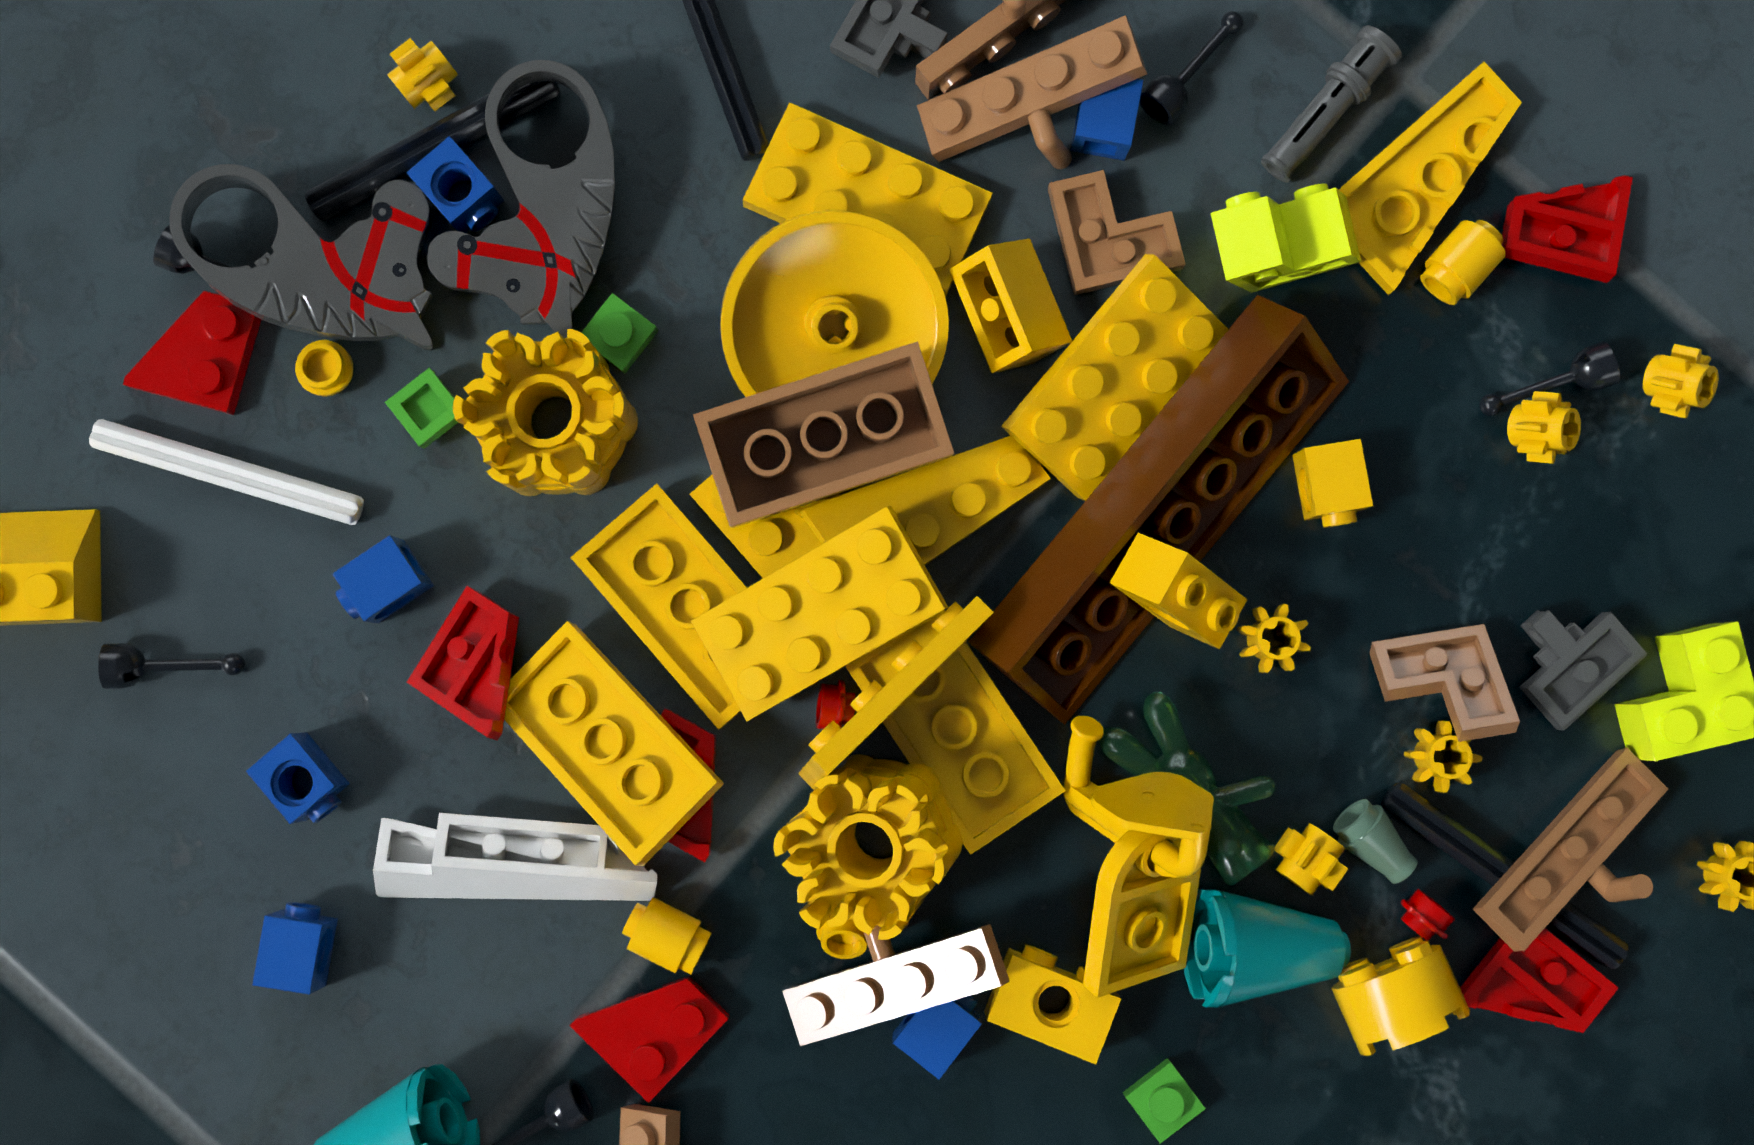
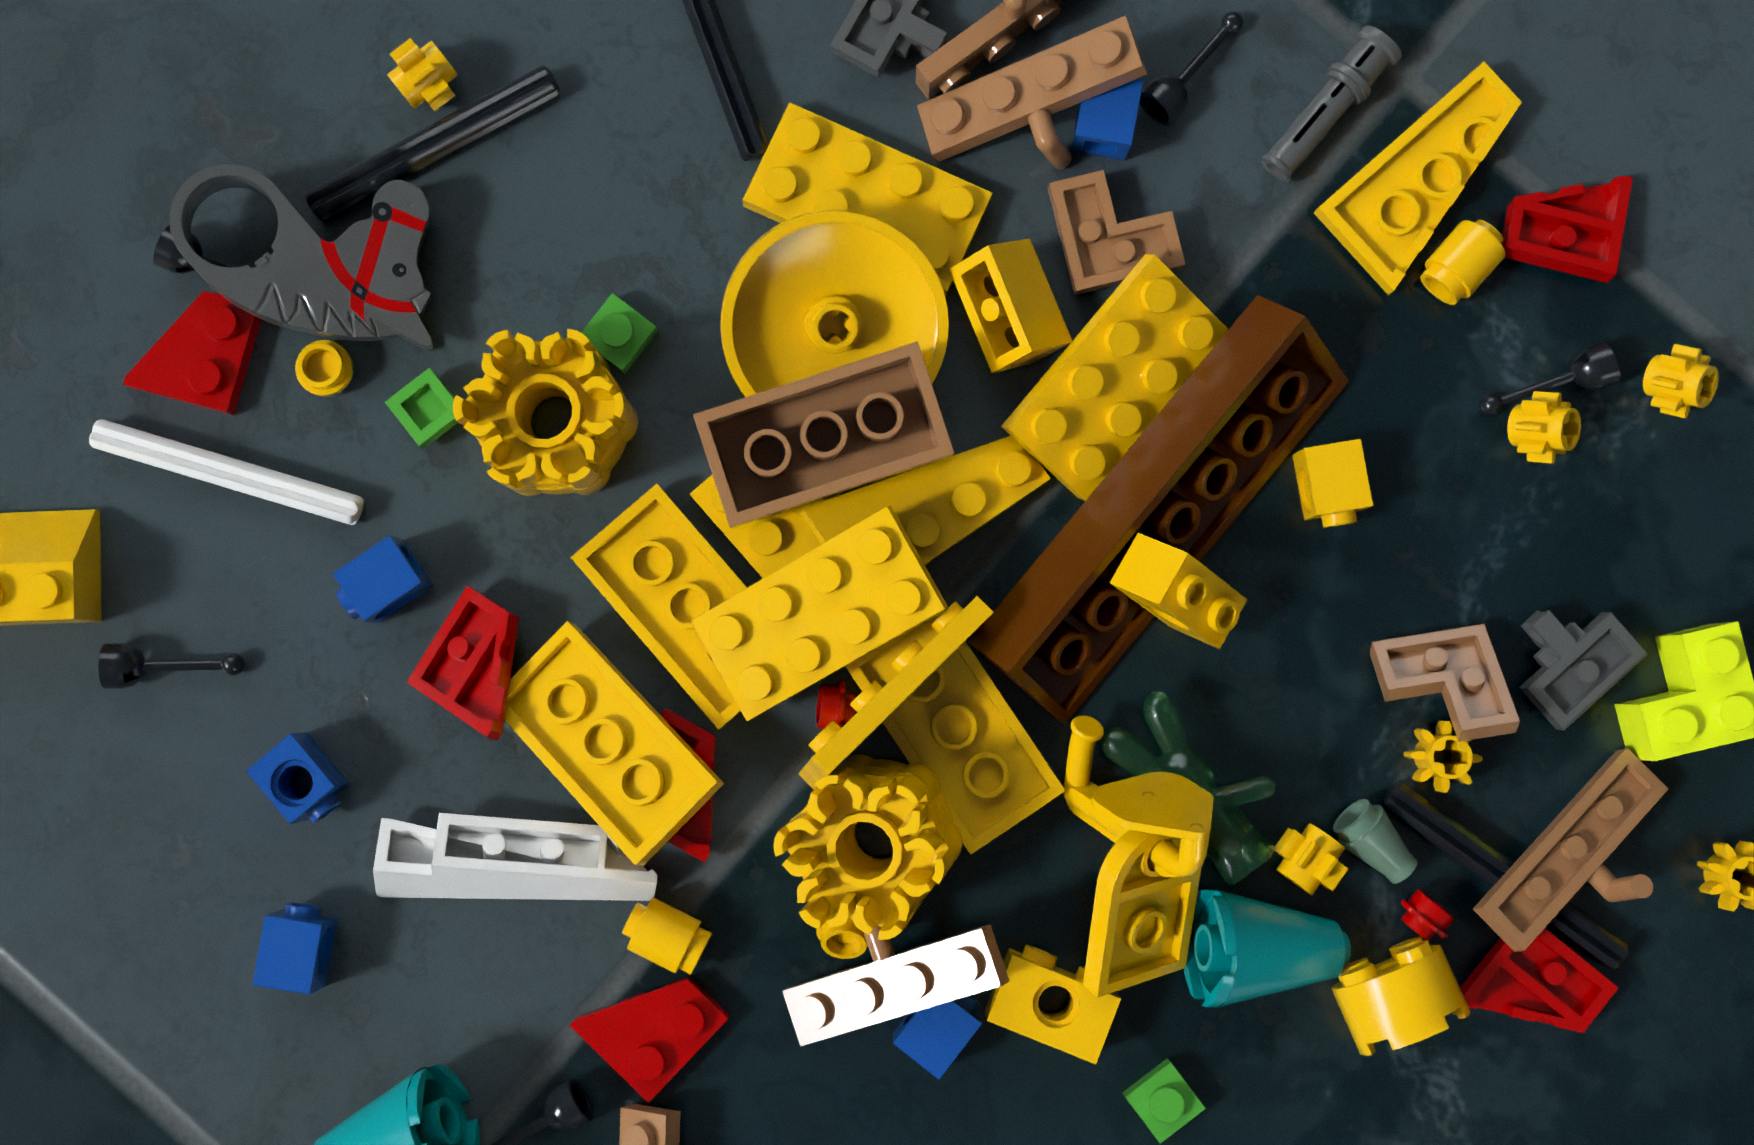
(444, 168): blue brick -> none
(555, 244): dark grey animal -> none
(1284, 242): neon yellow brick -> none
(1286, 629): yellow gear -> none

